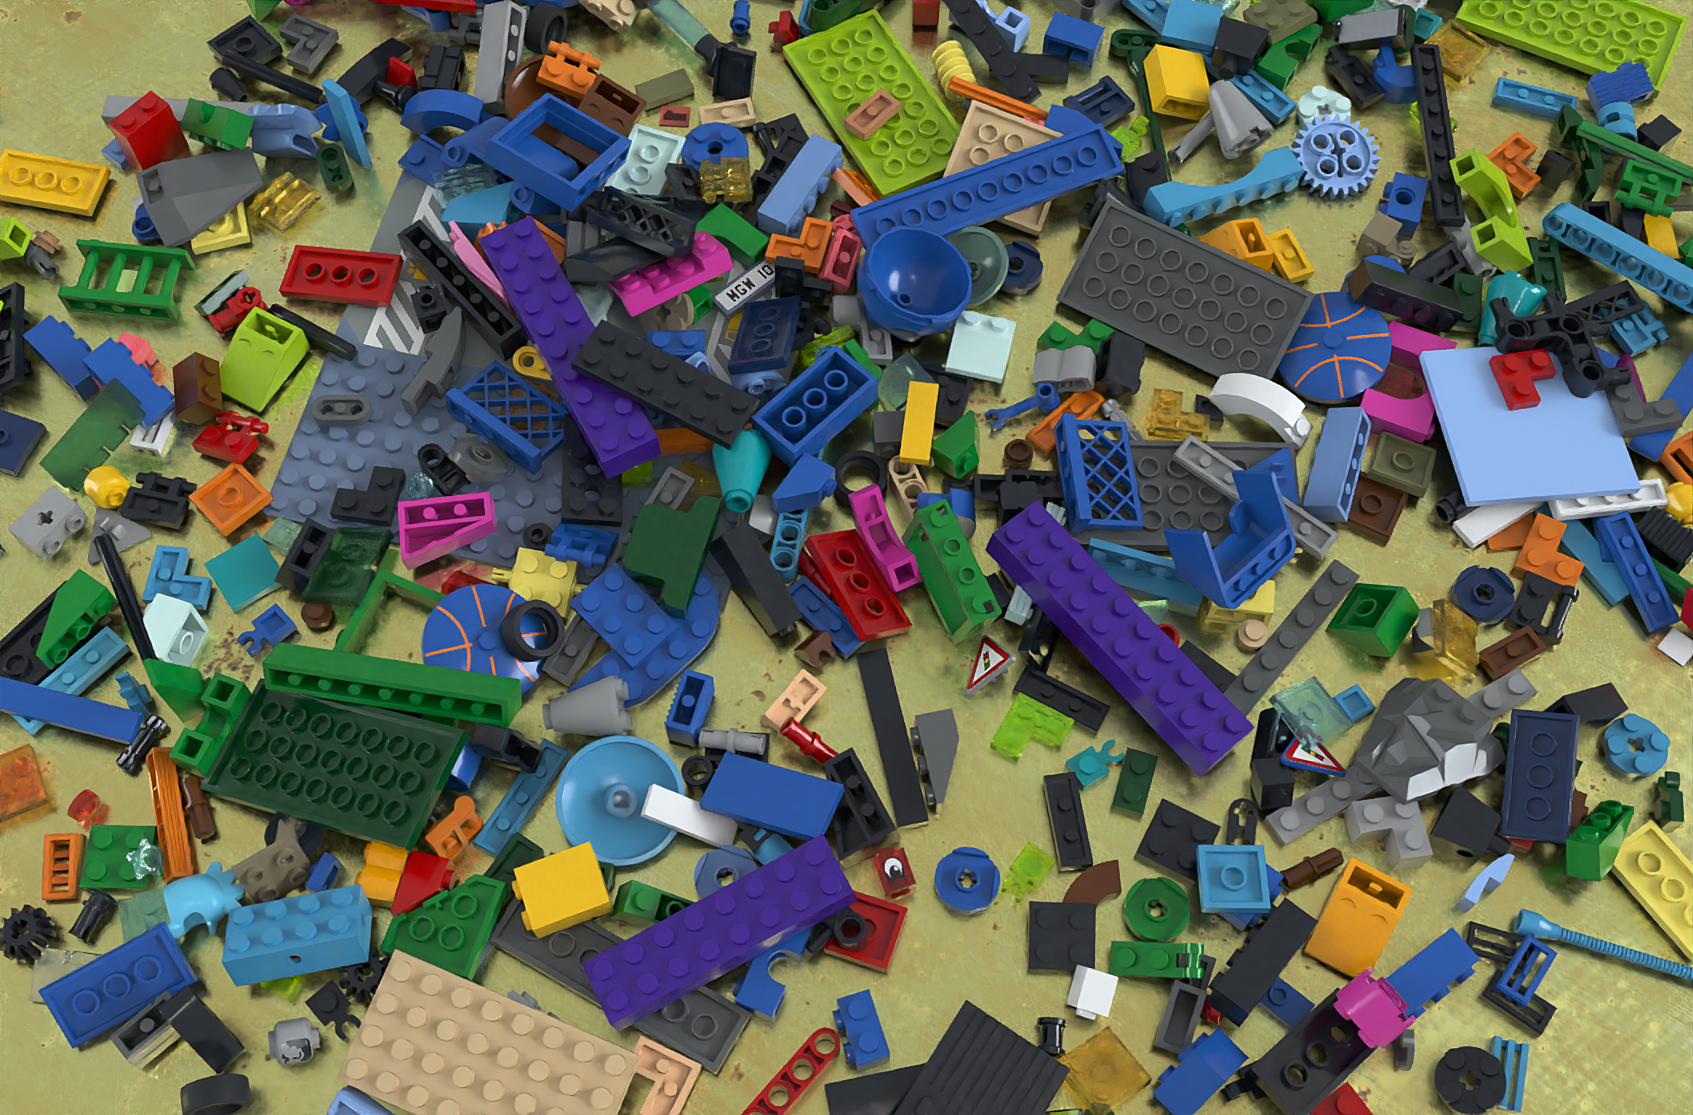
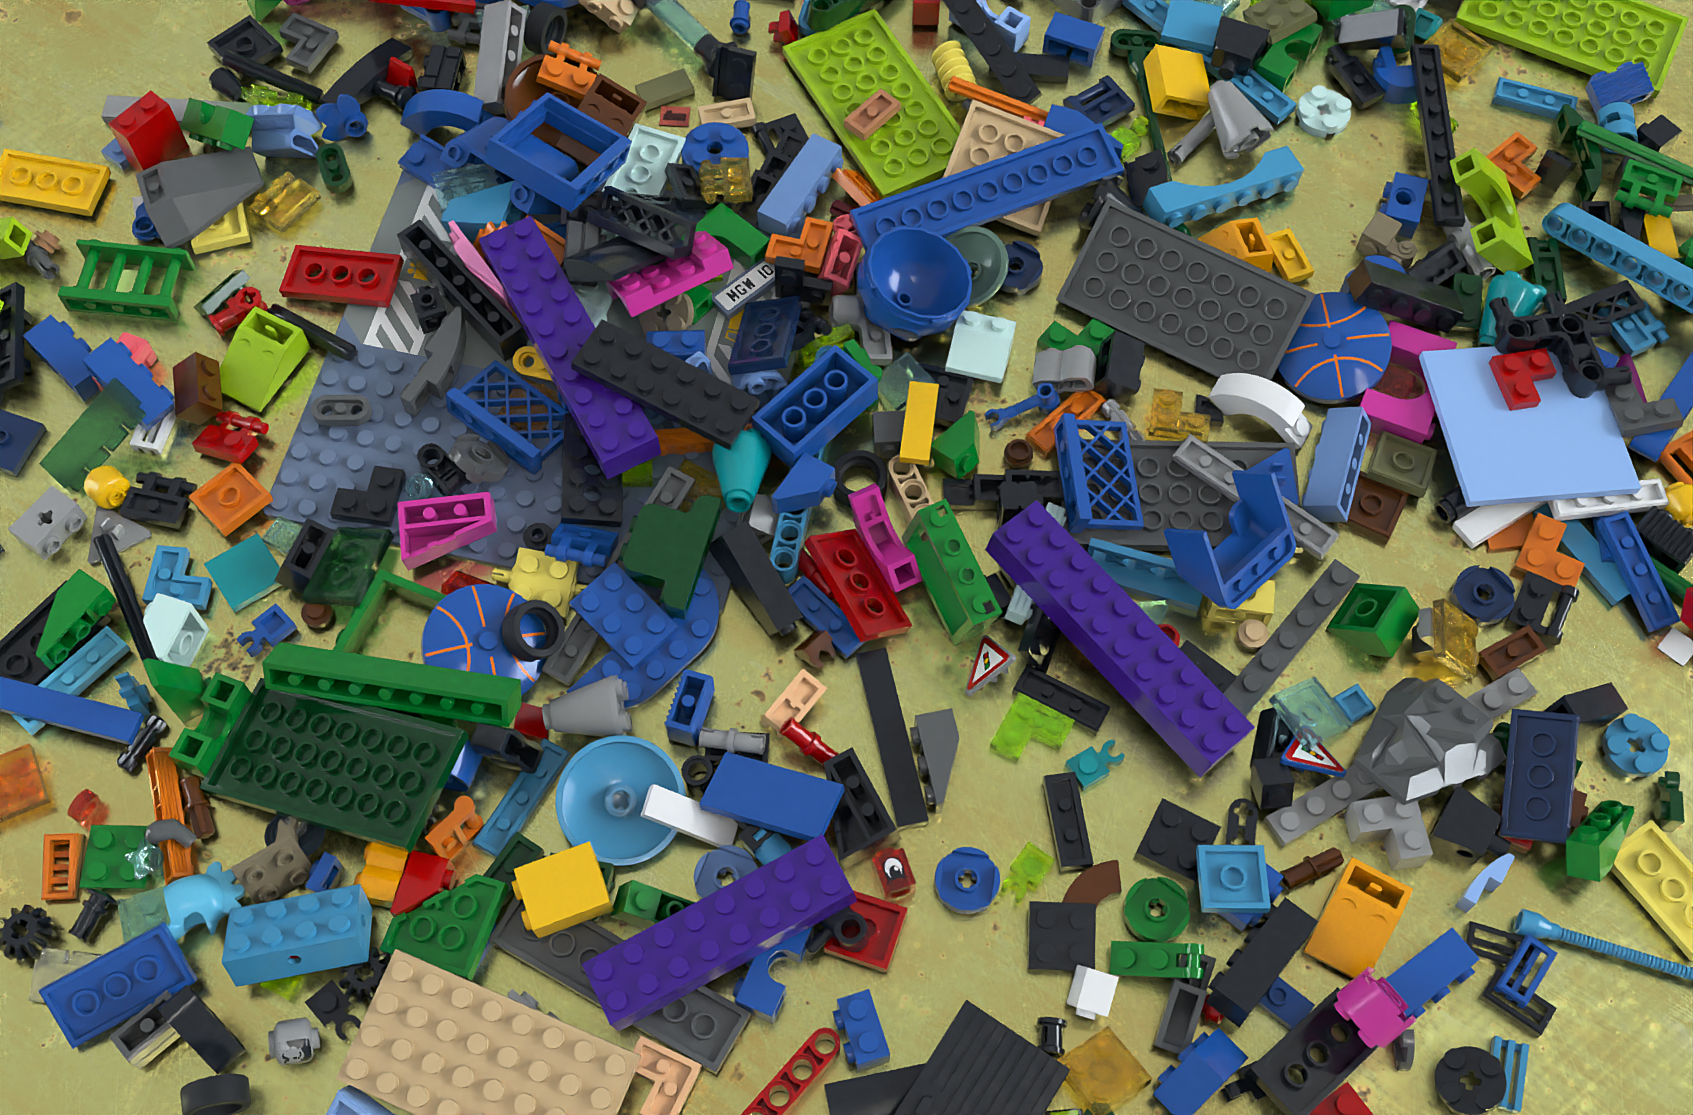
(167, 830): none -> dark grey arm
(262, 96): none -> clear neon green plate
(346, 122): dark azure tile -> none
(531, 723): none -> red slope
(961, 503): blue brick -> none
(1134, 782): dark green plate -> none
(1358, 154): light blue gear -> none

